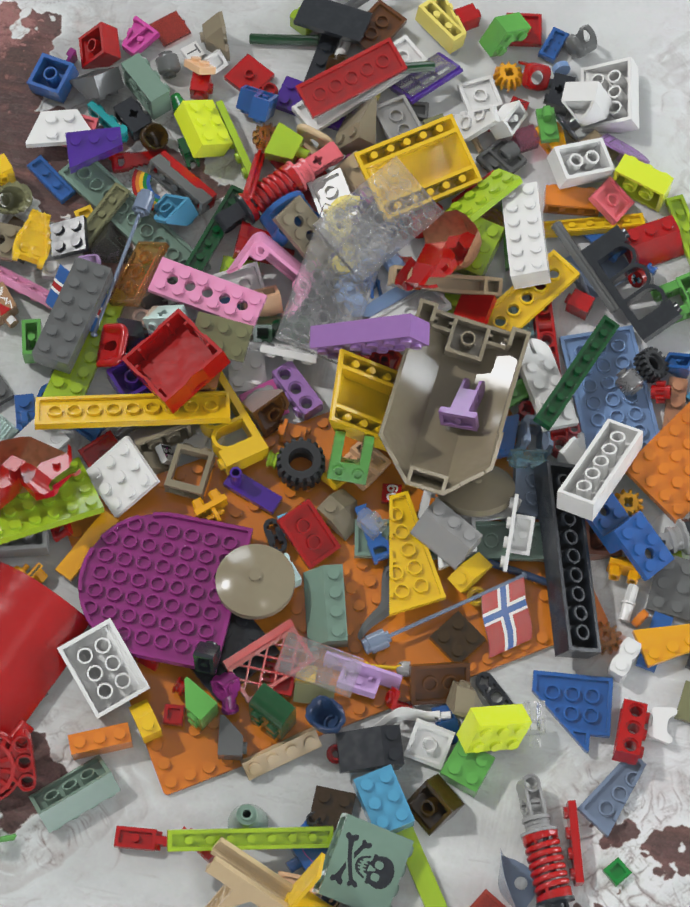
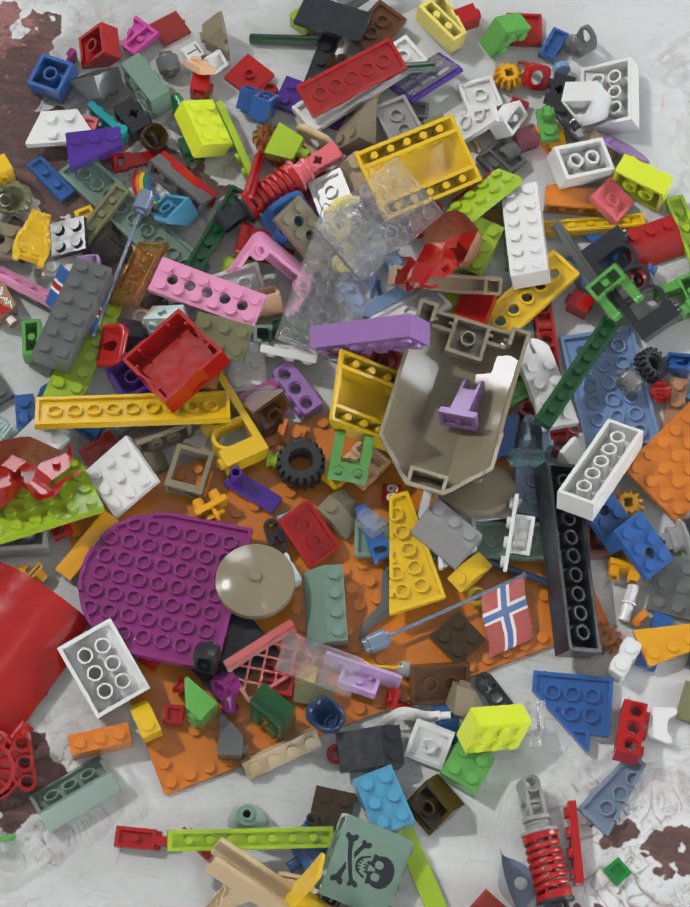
(165, 453): white tile -> none
(608, 282): none -> bright green brick

